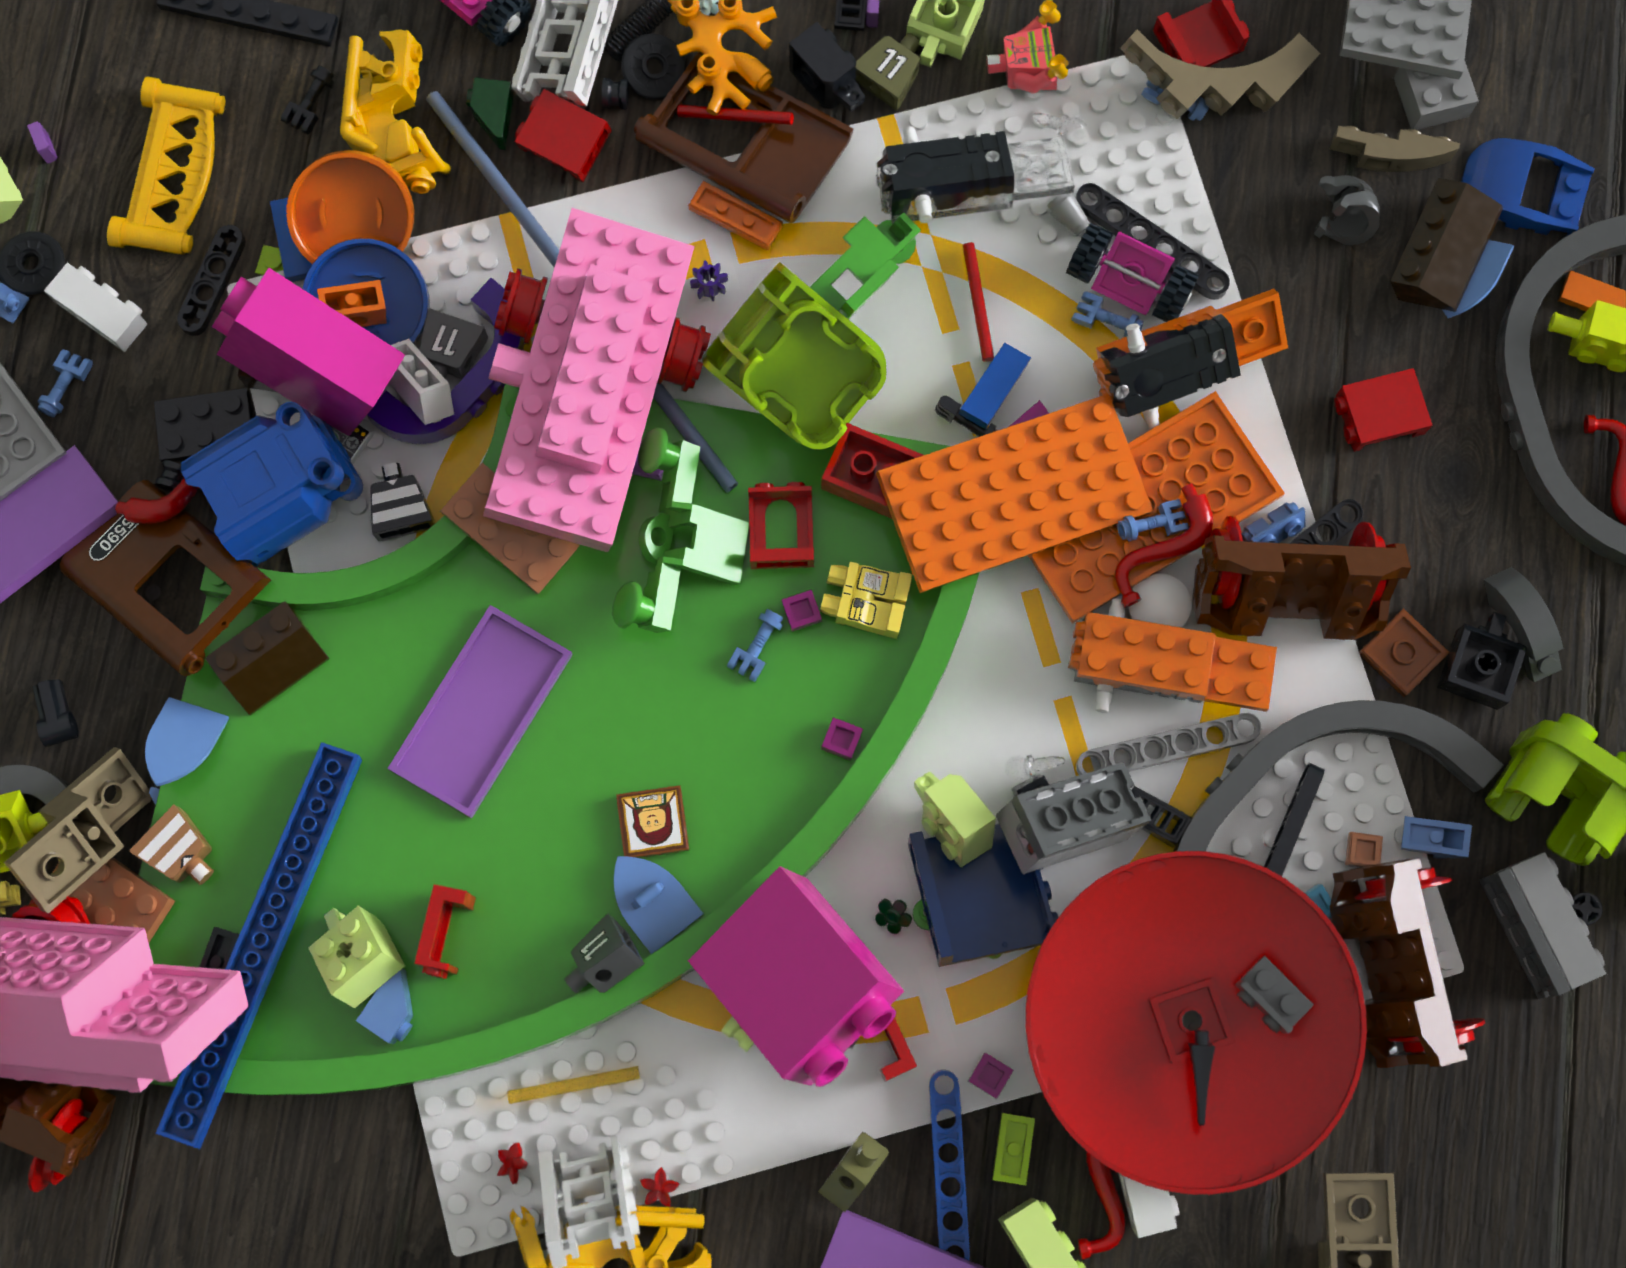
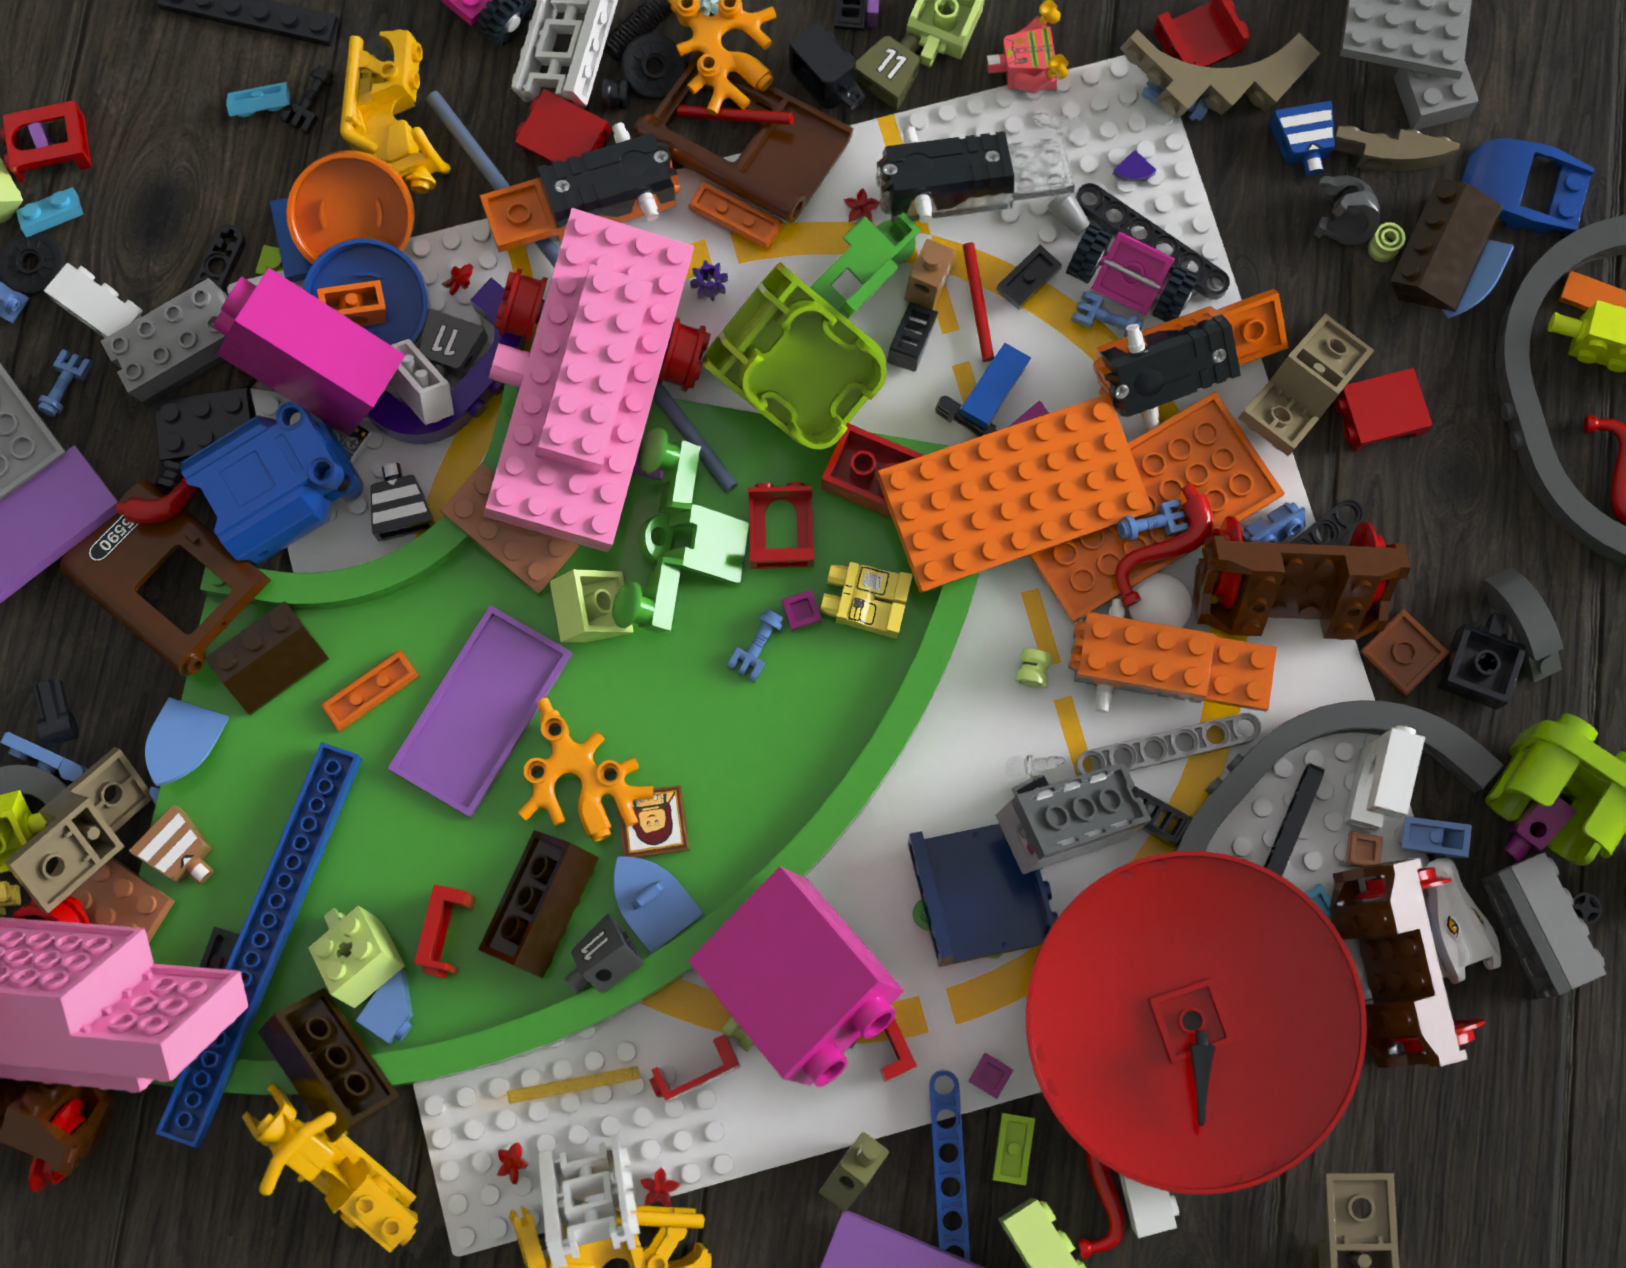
(47, 760): none -> medium blue hinge
(49, 212): none -> medium azure plate
(75, 149): none -> red panel
(169, 343): none -> light grey piece
(170, 106): yellow piece -> none
(248, 101): none -> medium azure plate
(328, 1063): none -> dark brown slope
(338, 1169): none -> yellow piece
(370, 690): none -> orange tile
(459, 278): none -> red plant
(492, 107): dark green slope -> none
(538, 903): none -> dark brown slope
(577, 759): none -> light orange plant
(585, 605): none -> yellowish green slope
(610, 182): none -> piece
(661, 1086): none -> red panel
(841, 739): magenta plate -> none
(861, 206): none -> red plant
(893, 915): dark green plant -> none
(906, 354): none -> black slope
(931, 271): none -> medium nougat torso
(955, 817): yellowish green hinge -> none
(1029, 276): none -> black plate
(1034, 668): none -> yellowish green wheel
(1134, 168): none -> dark purple tile
(1273, 996): dark grey bracket -> none
(1305, 135): none -> blue torso
(1306, 384): none -> dark tan bracket
(1381, 247): none -> yellowish green wheel
(1384, 778): none -> white arch
(1458, 926): none -> white animal
(1547, 824): none -> magenta torso

